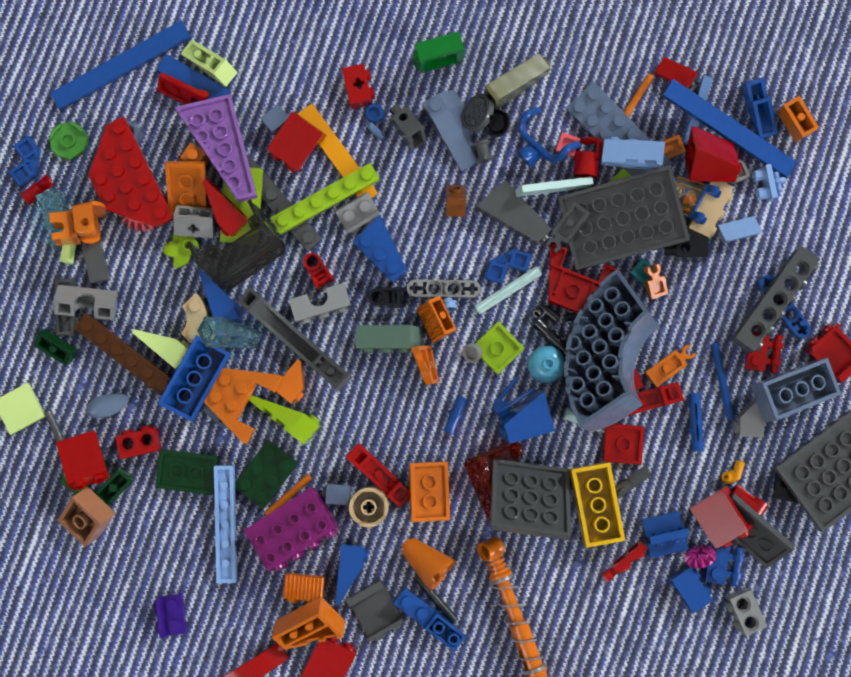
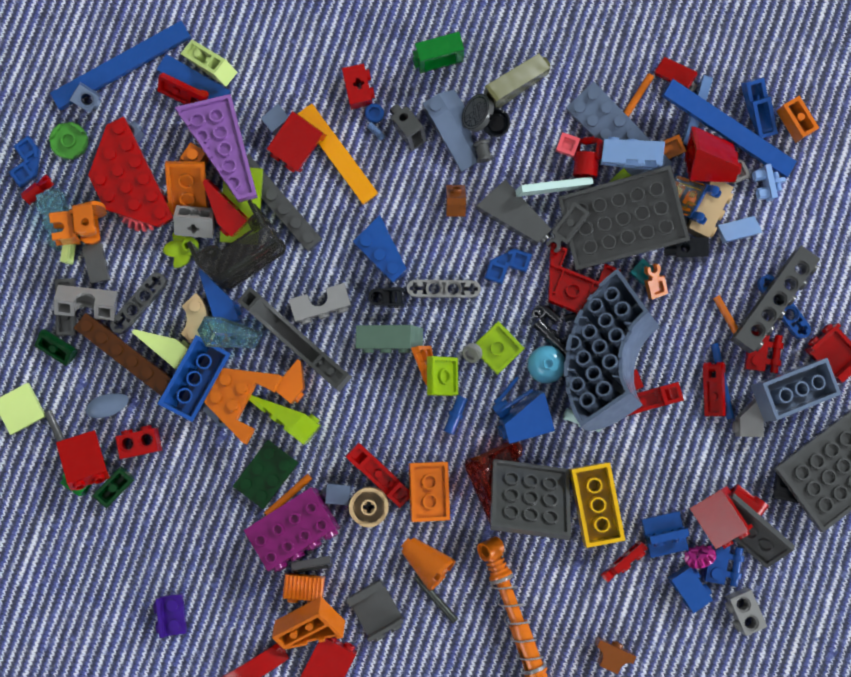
(83, 89): none -> sand blue brick
(86, 516): nougat brick -> none
(141, 305): none -> dark grey beam
(186, 472): dark green plate -> none
(225, 523): light blue plate -> none
(311, 564): none -> dark grey tile
(318, 272): red piece -> none
(325, 198): lime plate -> none
(351, 562): blue slope -> none
(357, 213): light grey bracket -> none
(429, 618): blue slope -> none
(436, 319): orange brick -> none
(442, 376): none -> lime tile
(450, 304): light blue plate -> none
(508, 290): light aqua axle -> none
(534, 151): blue piece -> none
(613, 655): none -> dark orange brick
(623, 444): red tile -> none
(632, 481): dark grey axle -> none
(668, 366): orange plate -> none
(696, 422): blue pin -> none
(714, 389): none -> red plate
(725, 313): none -> orange bar
(735, 474): light orange arm -> none

